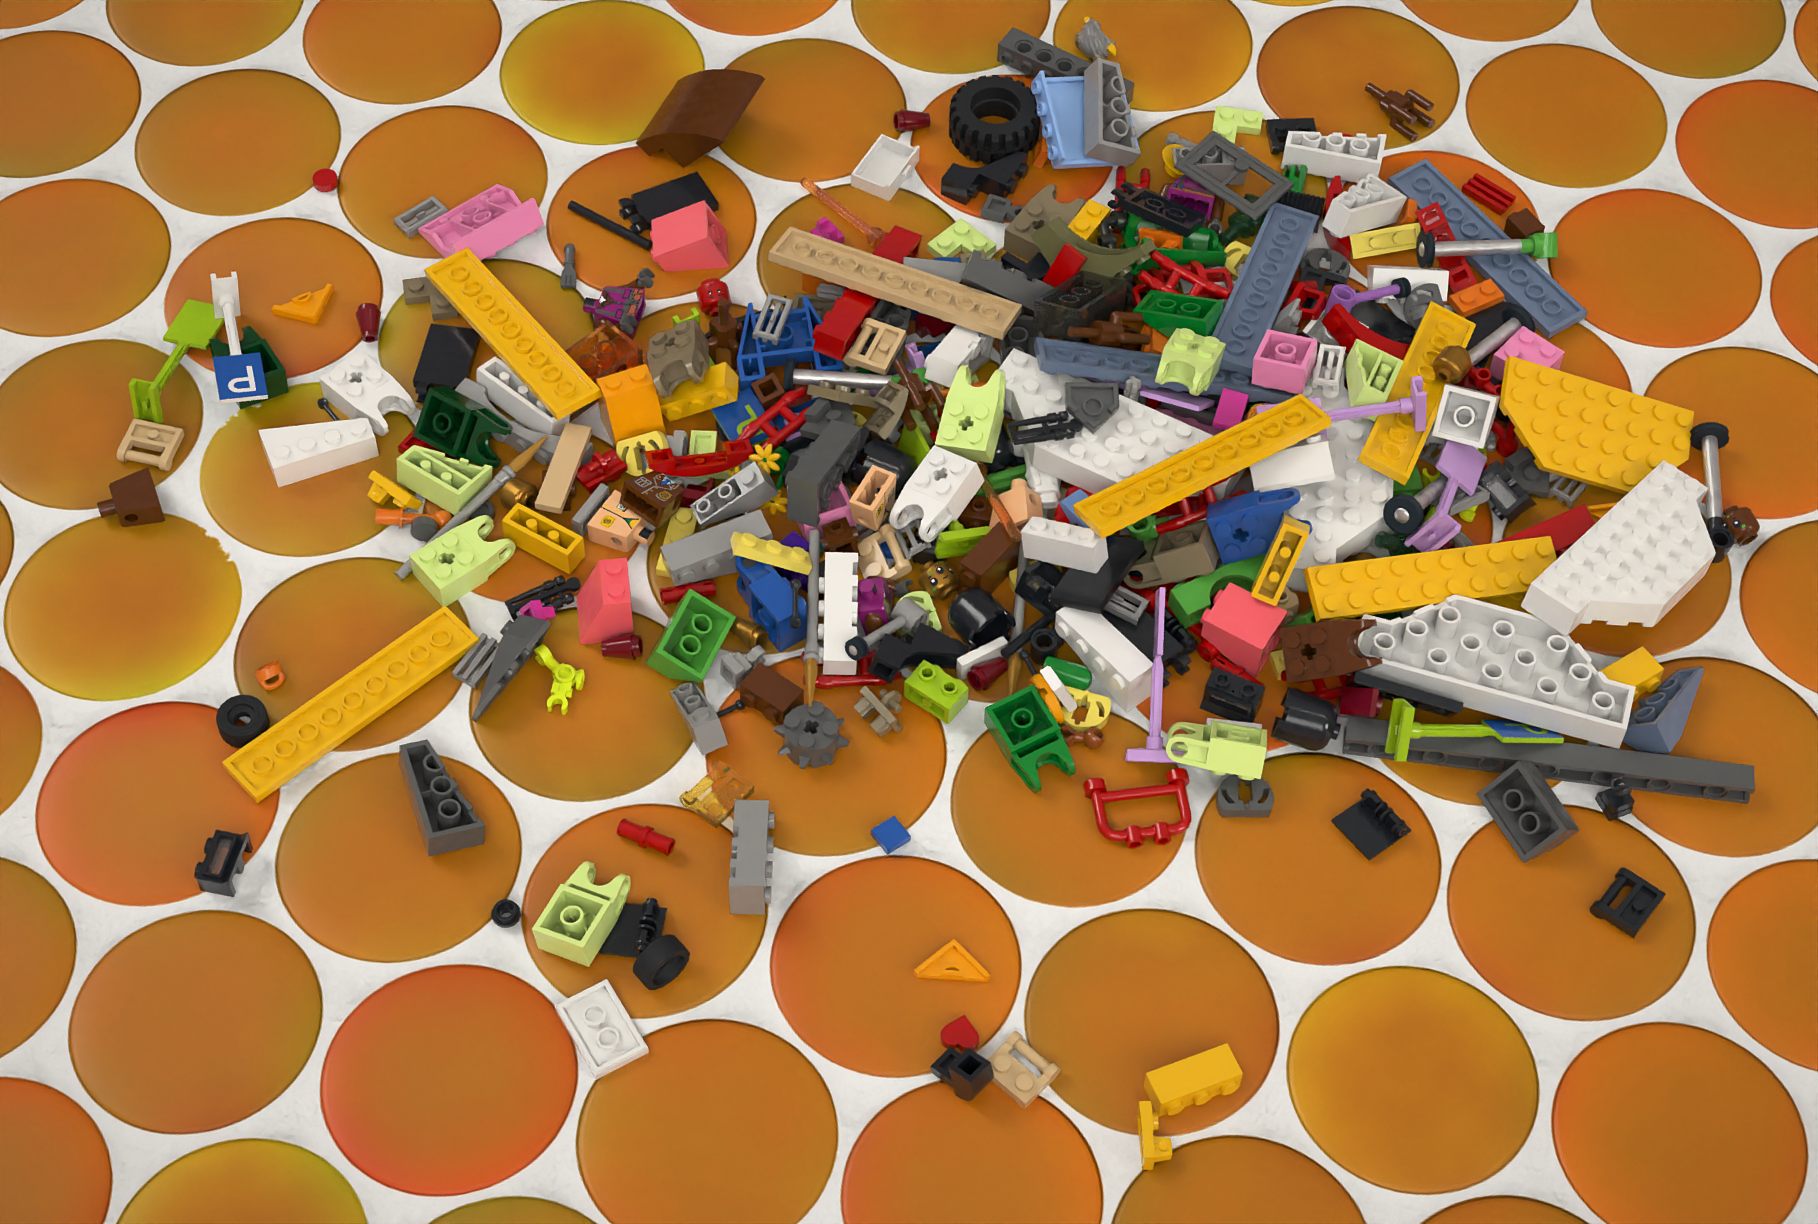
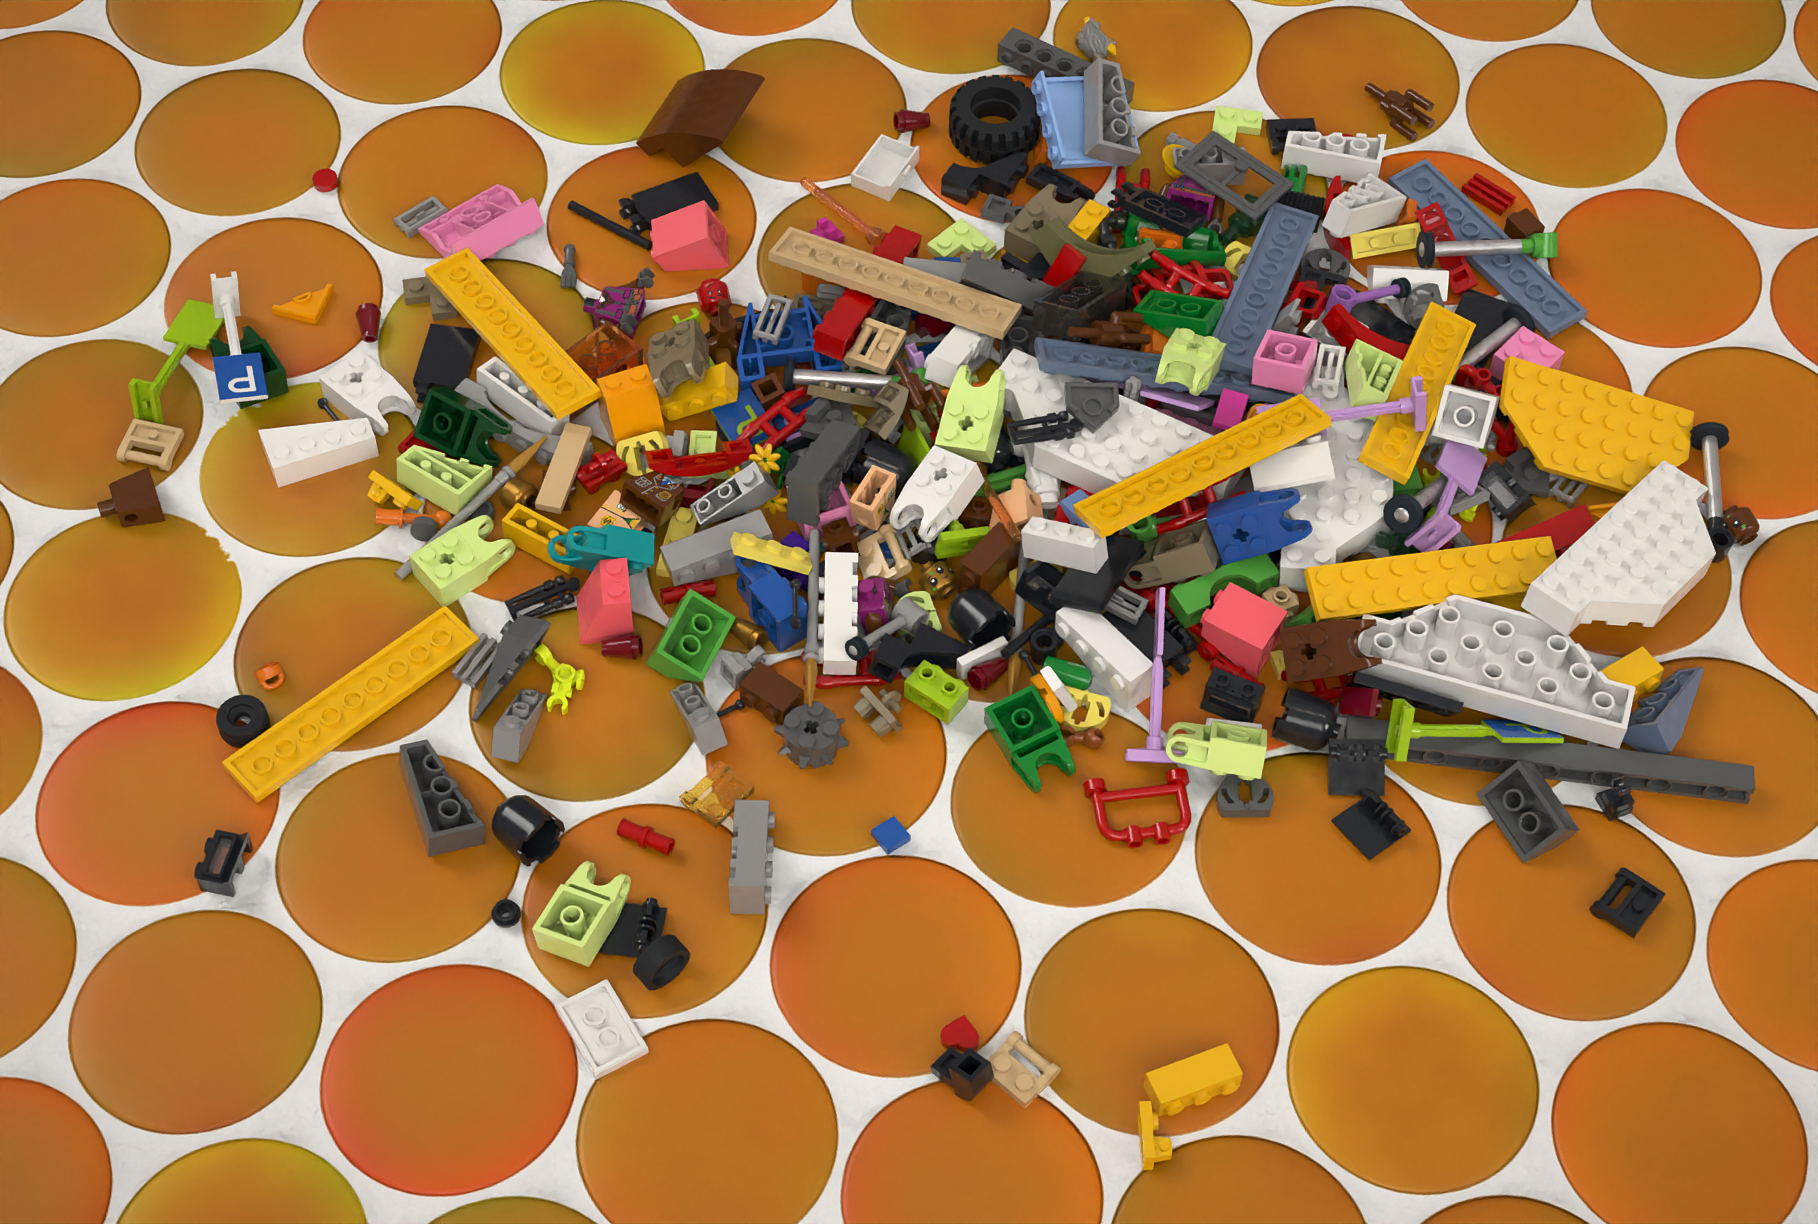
(517, 725): none -> light grey slope
(527, 829): none -> black cylinder
(535, 610): dark pink tile -> none
(589, 509): light grey tile -> none
(604, 543): none -> teal brick
(952, 963): light orange tile -> none
(1067, 186): none -> black hinge
(1280, 560): yellow brick -> none
(1356, 766): none -> black hinge
(1452, 364): pearl gold head -> none
(1476, 298): orange plate -> none

